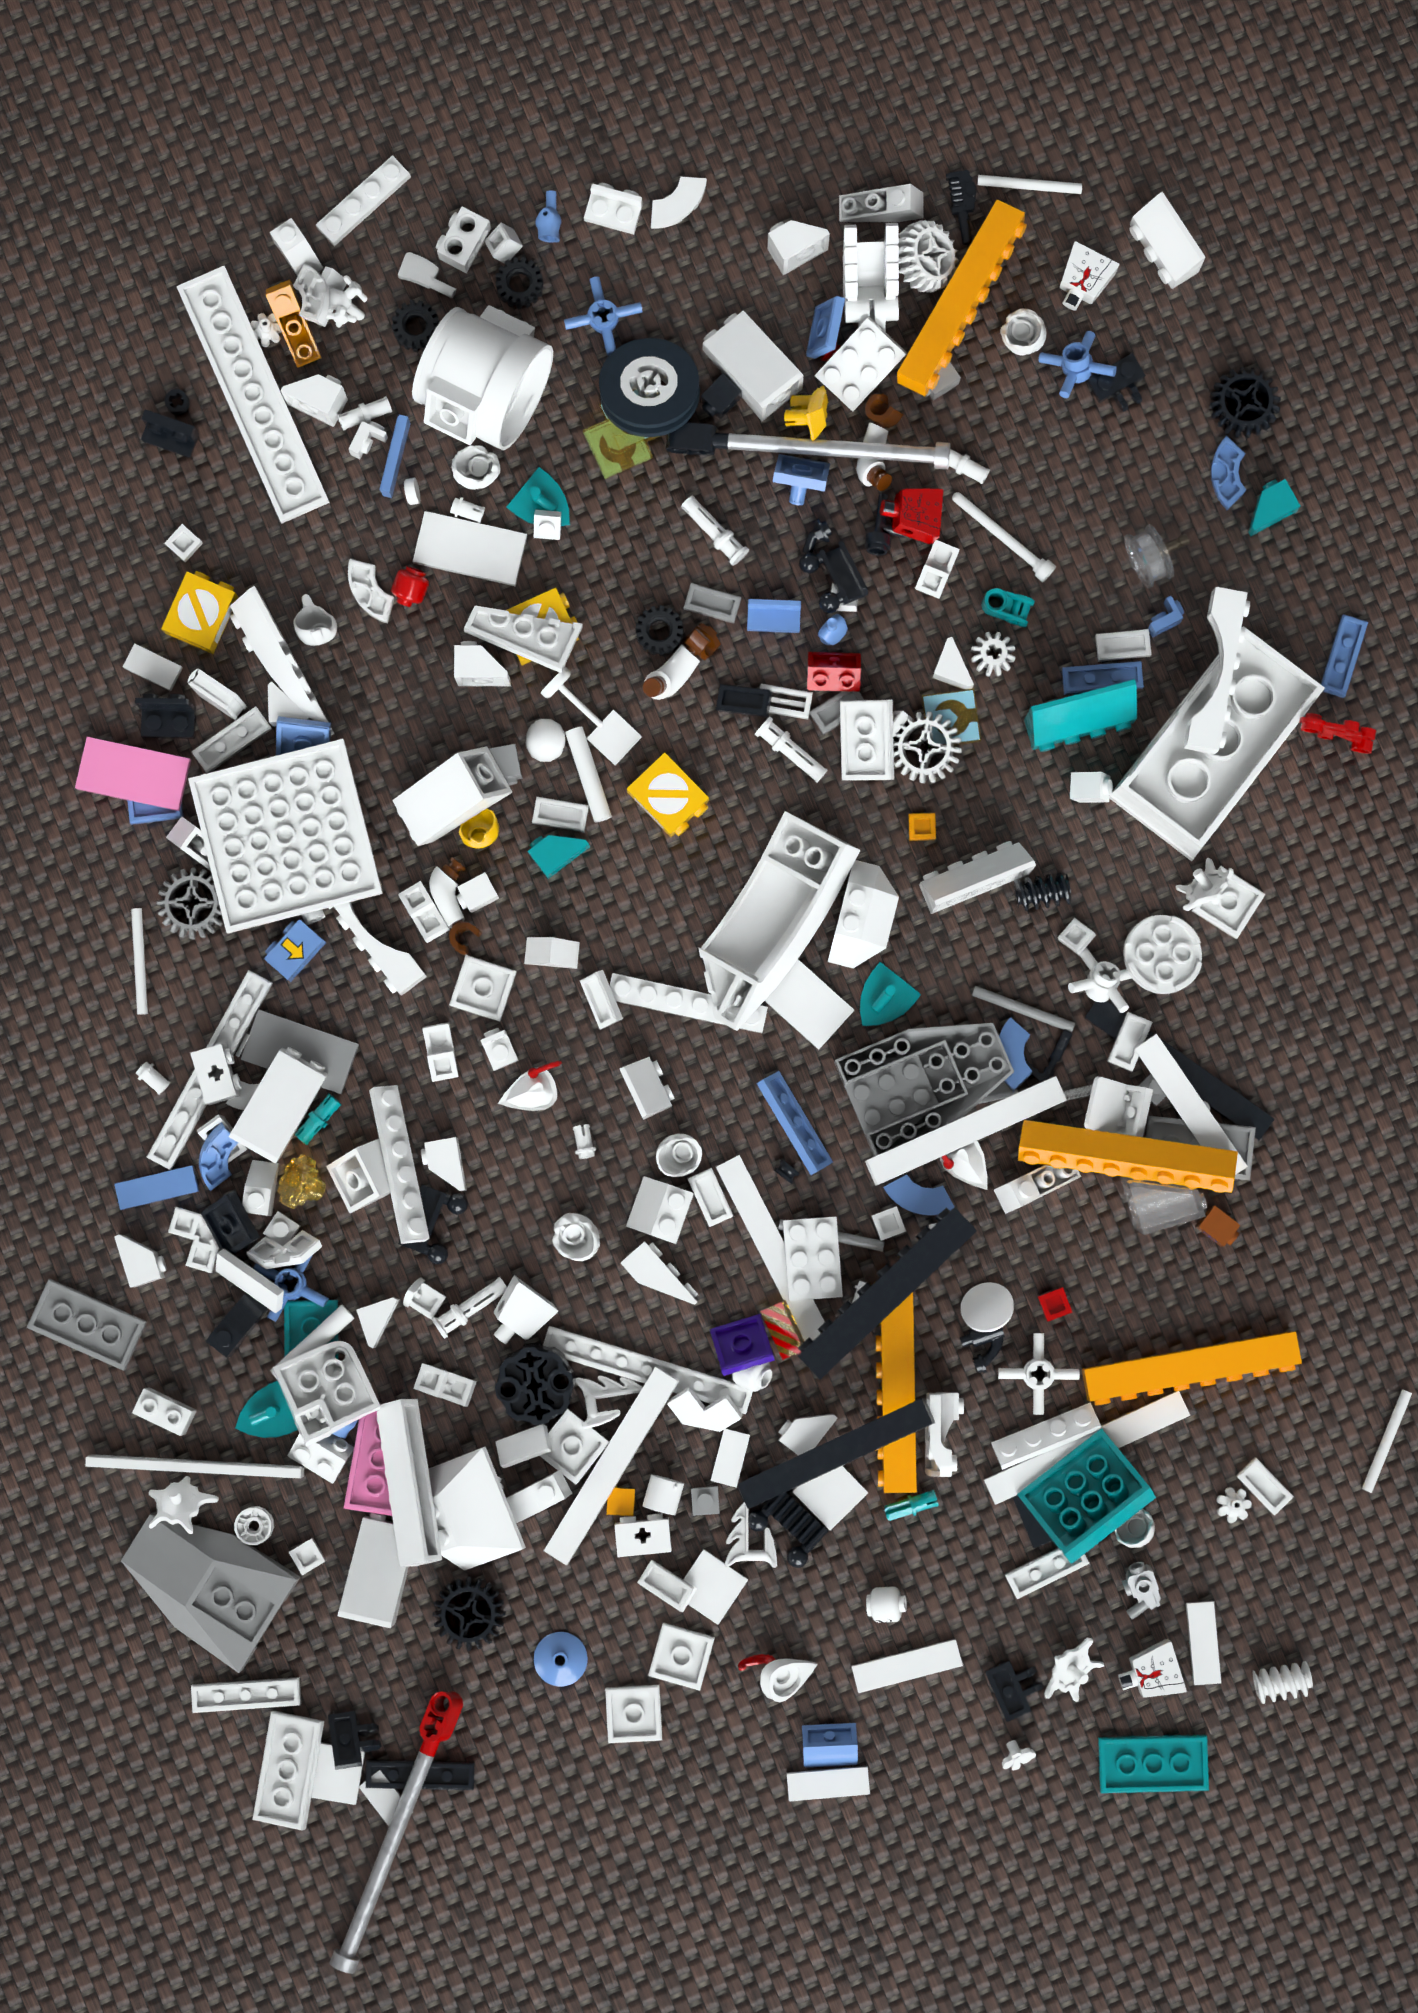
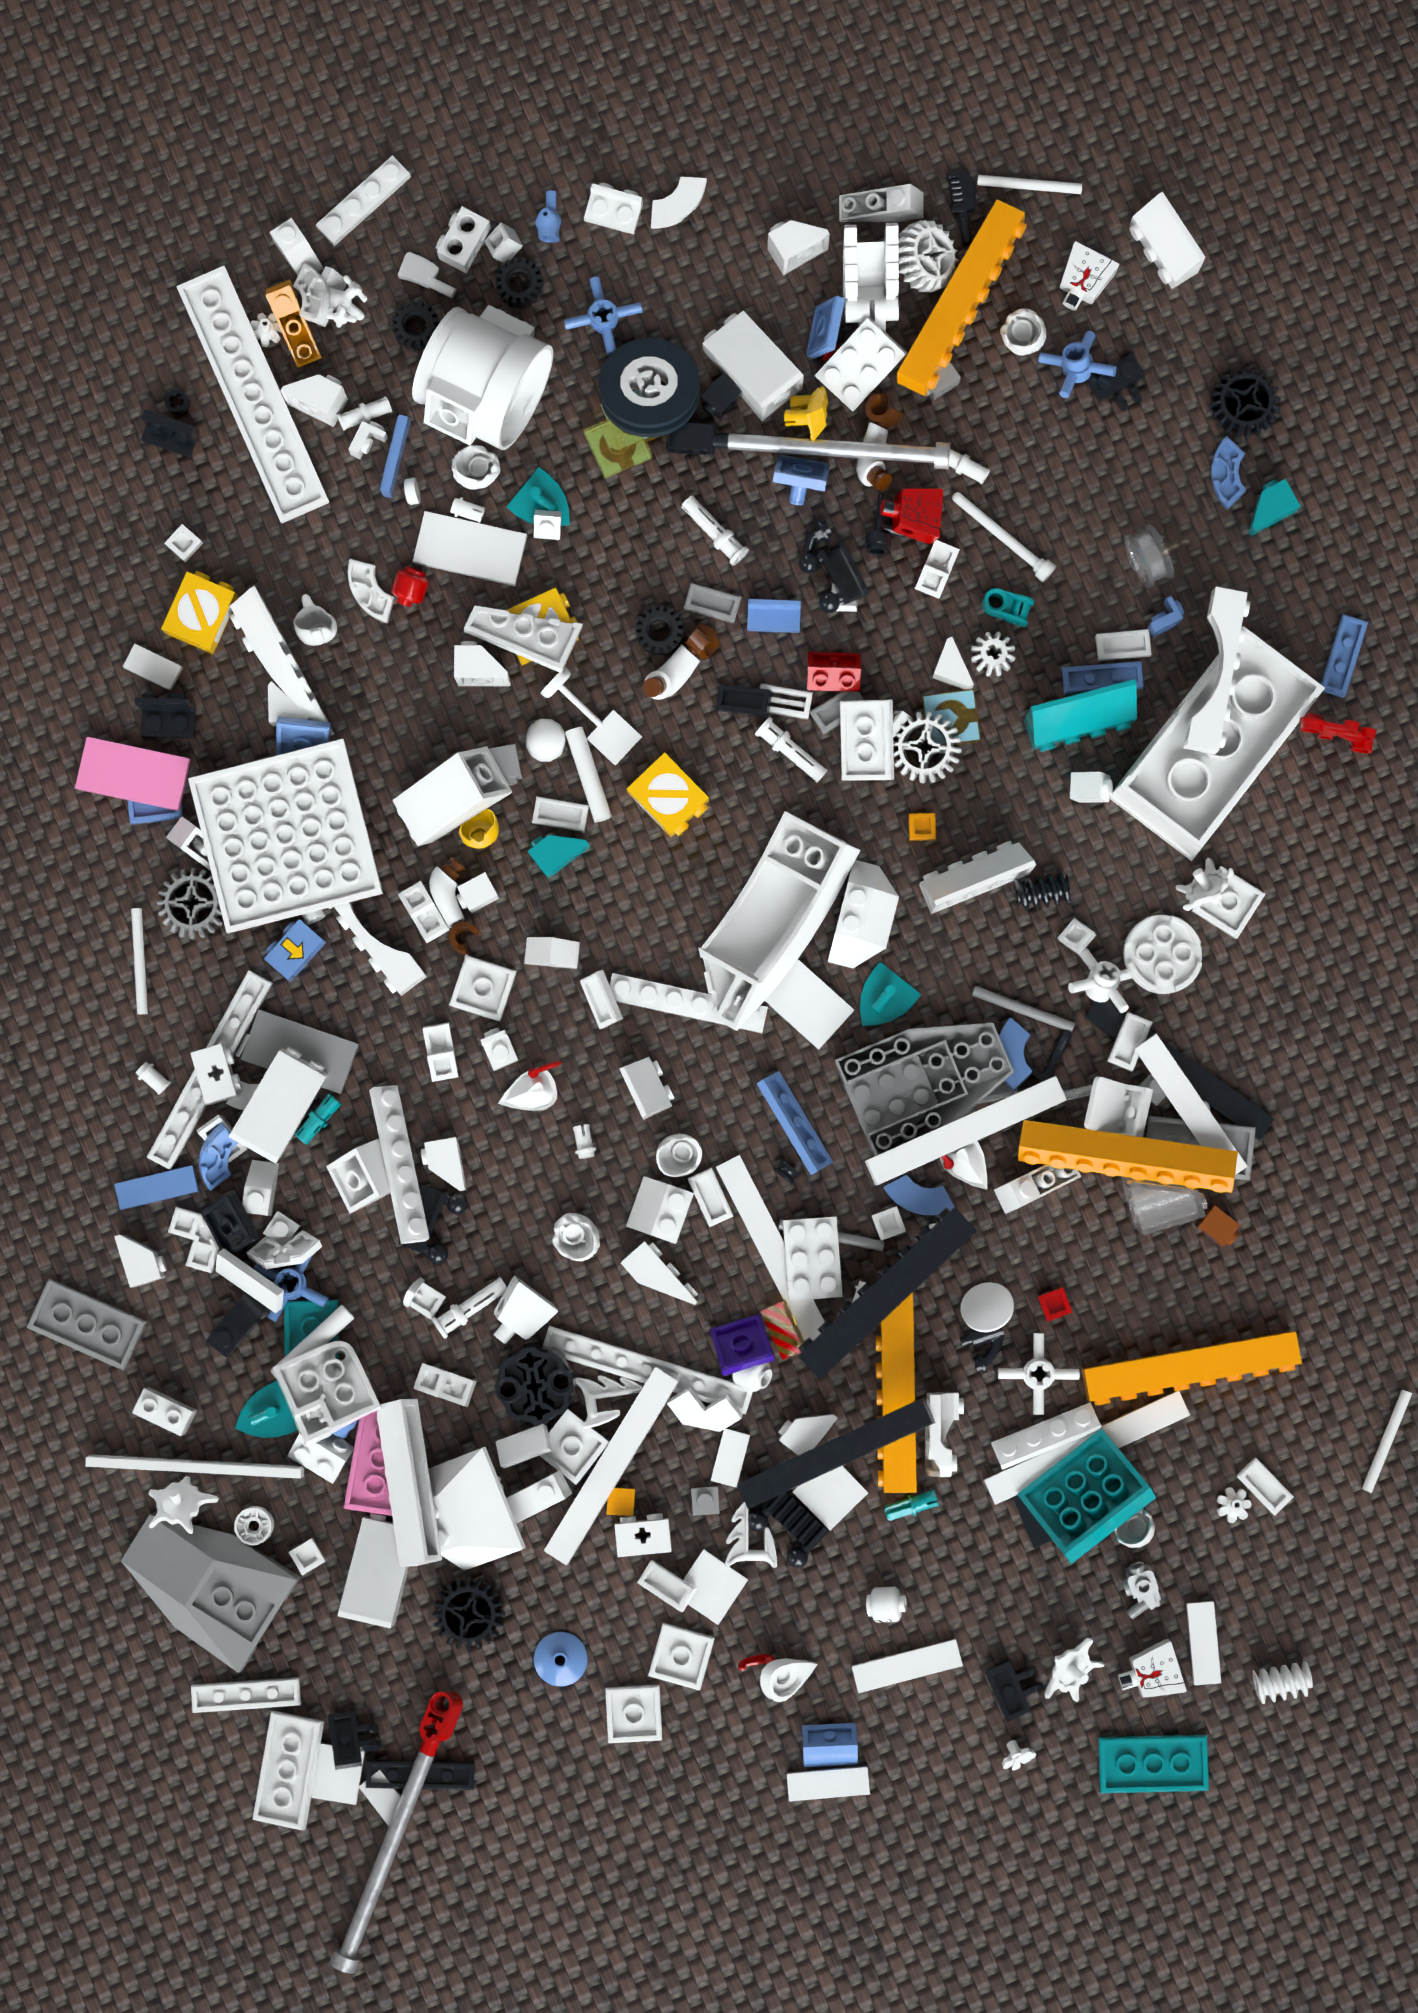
(216, 694): white piece -> none
(231, 740): white tile -> none
(300, 1182): clear yellow plant -> none
(375, 1319): white slope -> none
(663, 1494): white piece -> none
(833, 630): medium blue piece -> none
(1042, 1572): white tile -> none

